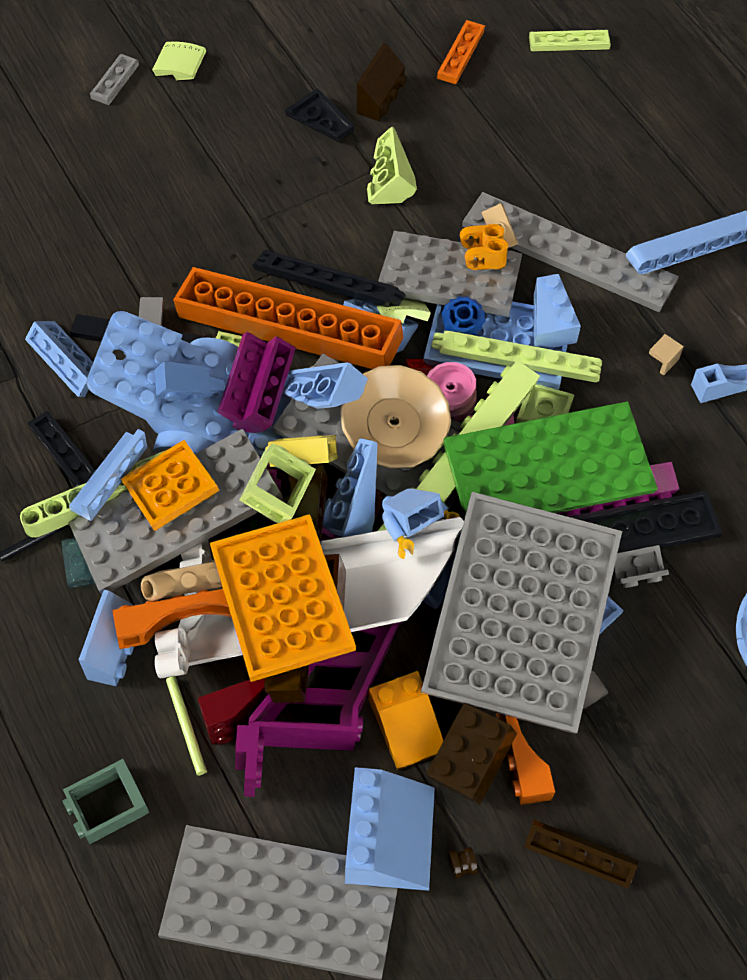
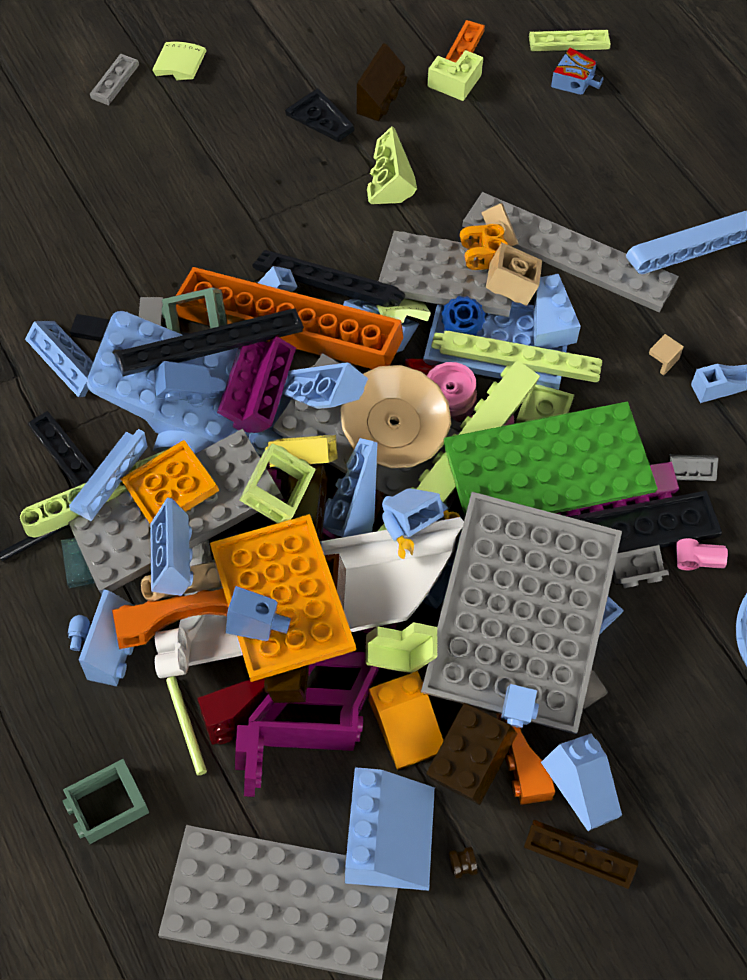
(78, 631): none -> light blue cylinder
(170, 550): none -> light blue slope
(208, 341): none -> black tile
(214, 305): none -> sand green window
(254, 616): none -> medium blue torso
(279, 278): none -> light blue brick
(403, 649): none -> yellowish green panel
(455, 78): none -> yellowish green panel
(514, 274): none -> tan brick
(519, 706): none -> light blue brick
(575, 73): none -> medium blue torso
(585, 780): none -> light blue slope
(694, 467): none -> plate
(695, 555): none -> bright pink piece

